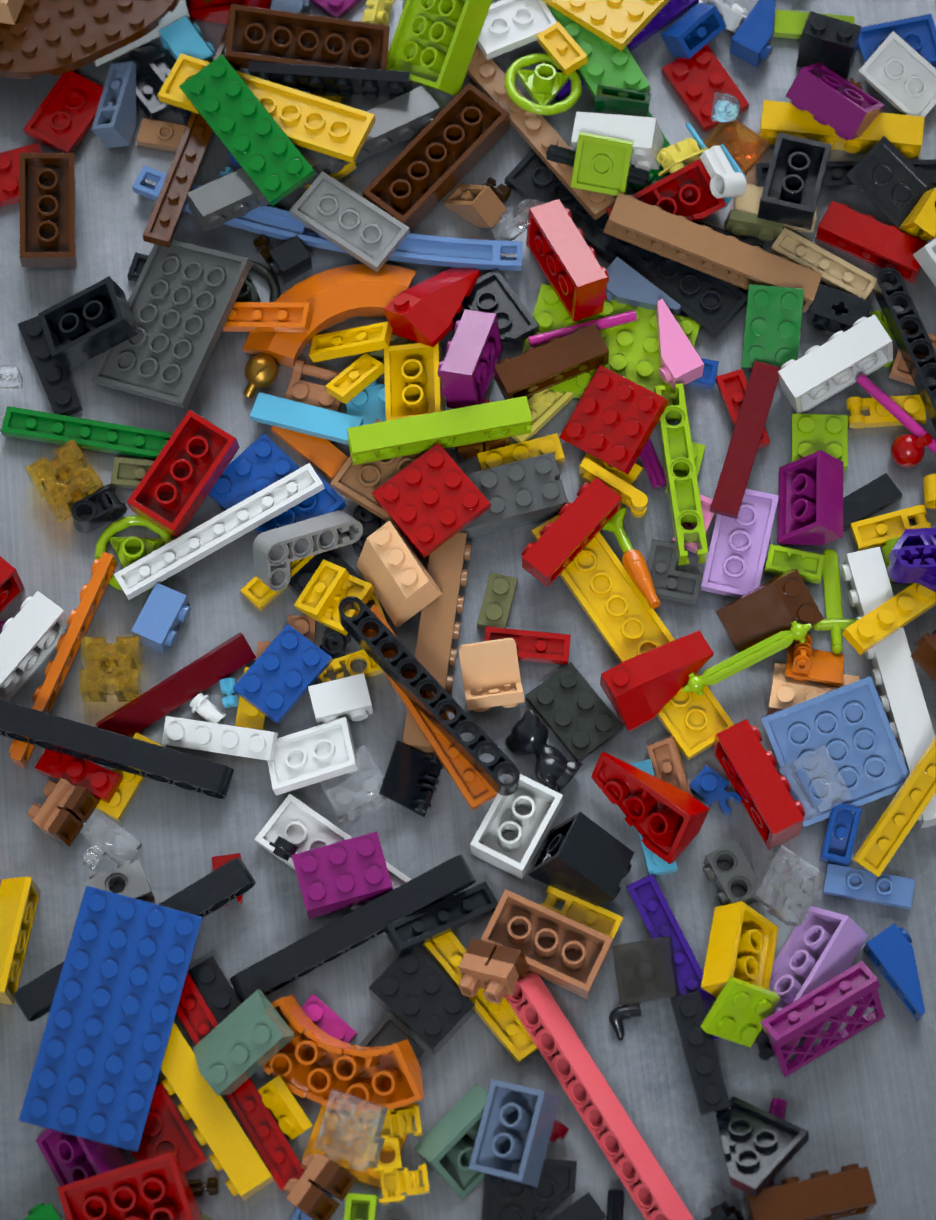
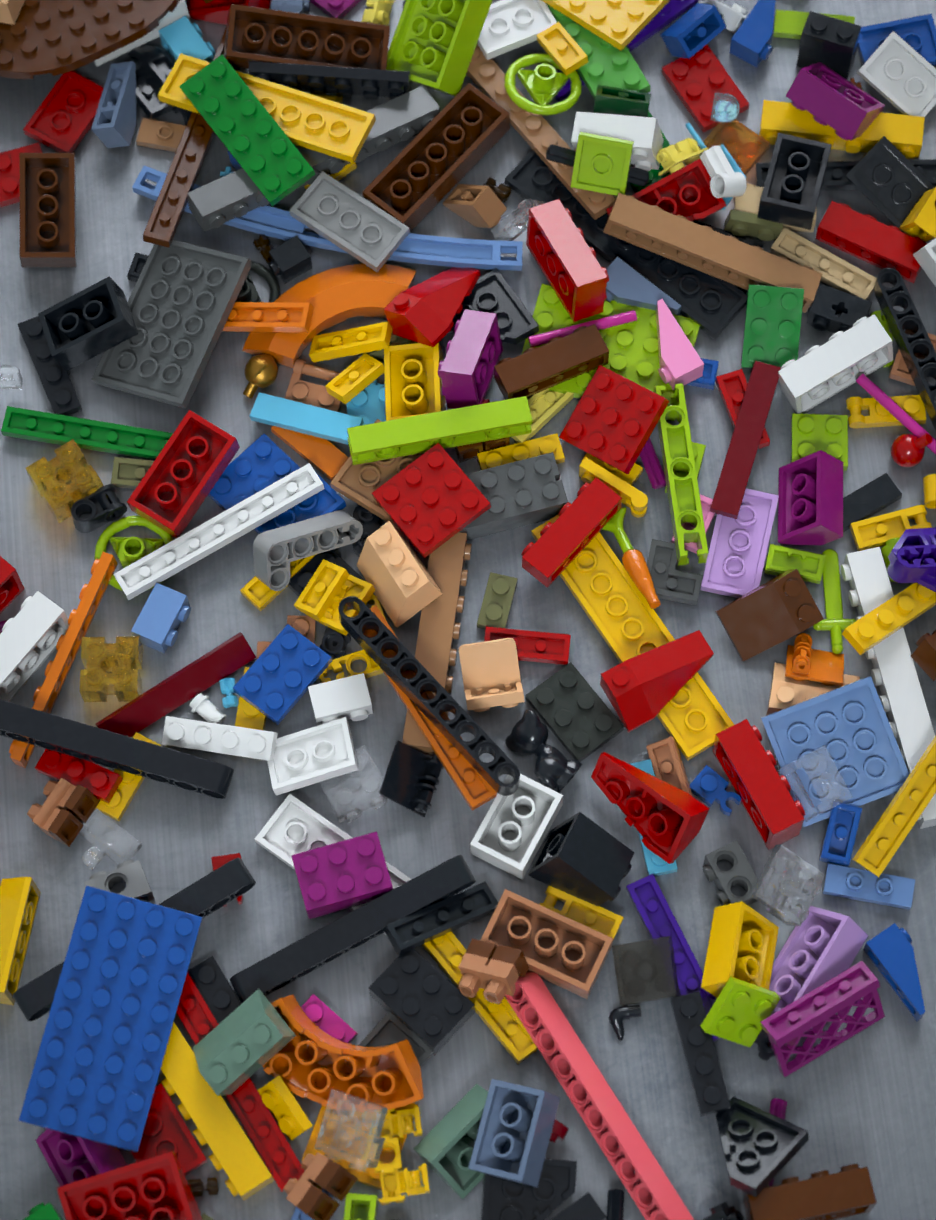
(284, 848): black plate -> none
(747, 658): lime wheel -> none

